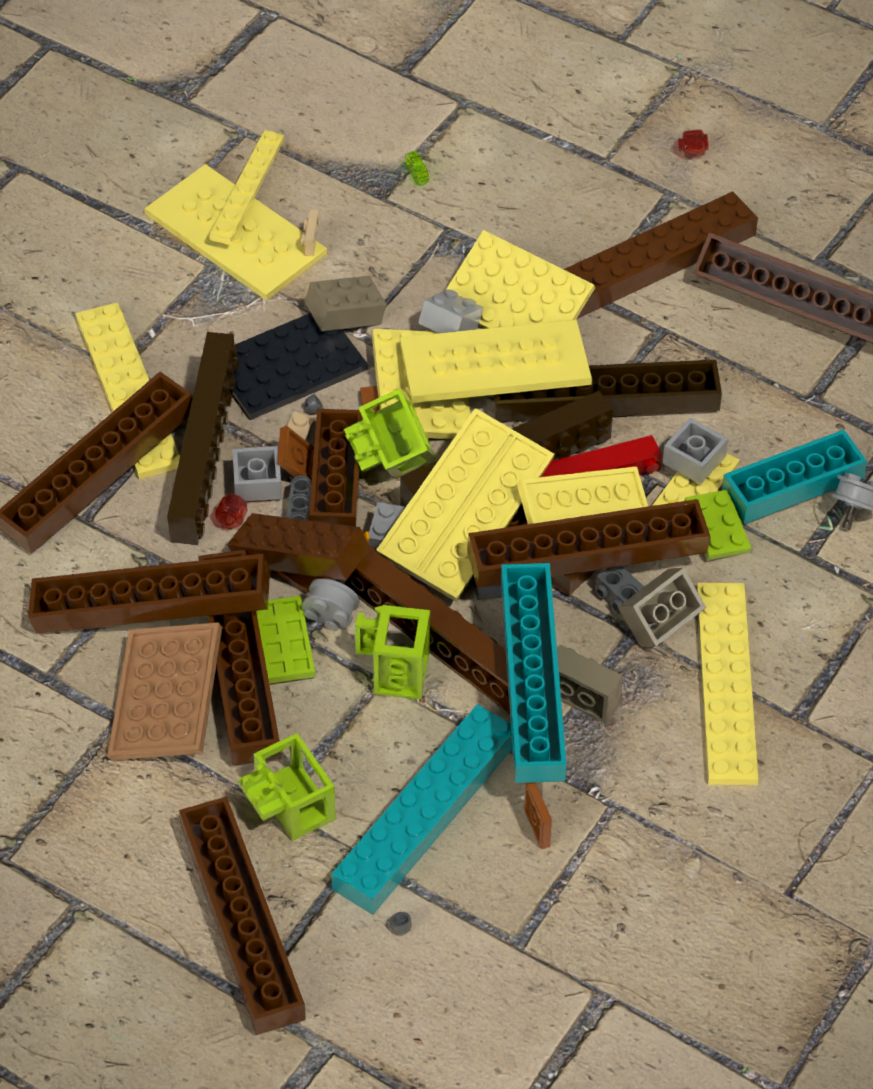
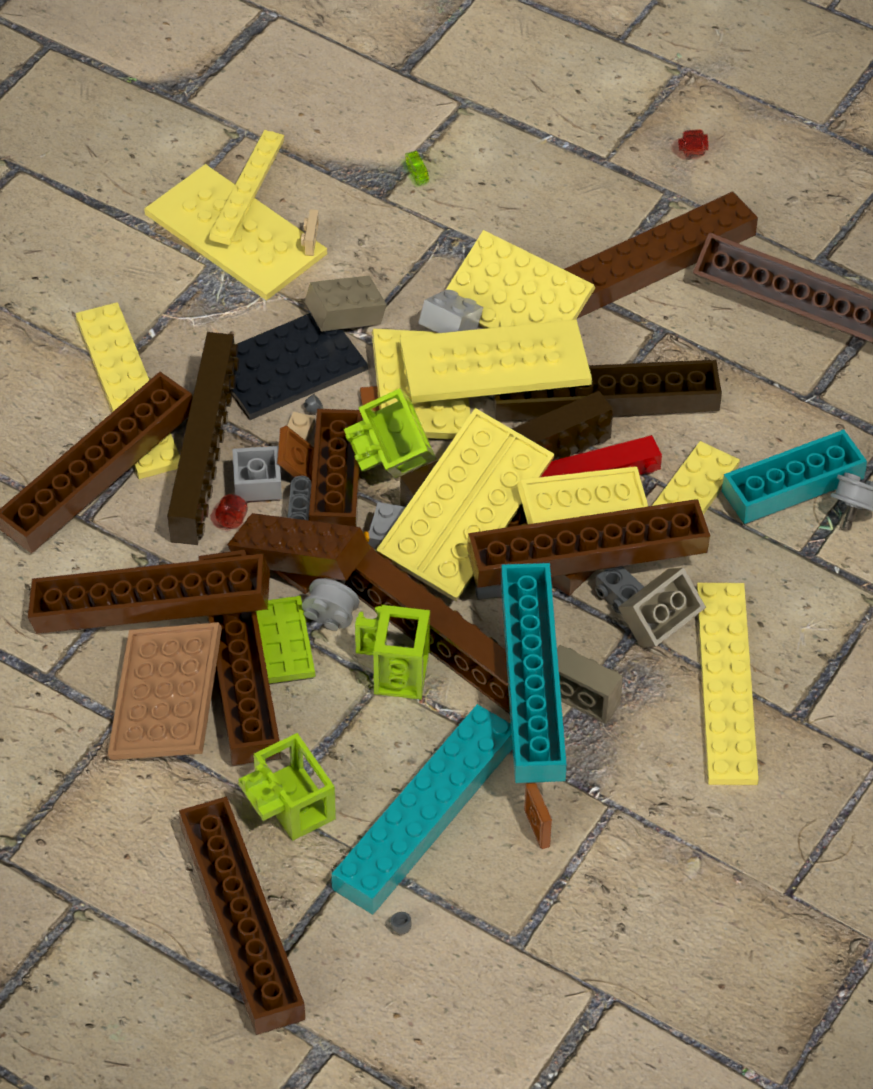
(695, 451): light grey brick -> none
(724, 525): lime plate -> none

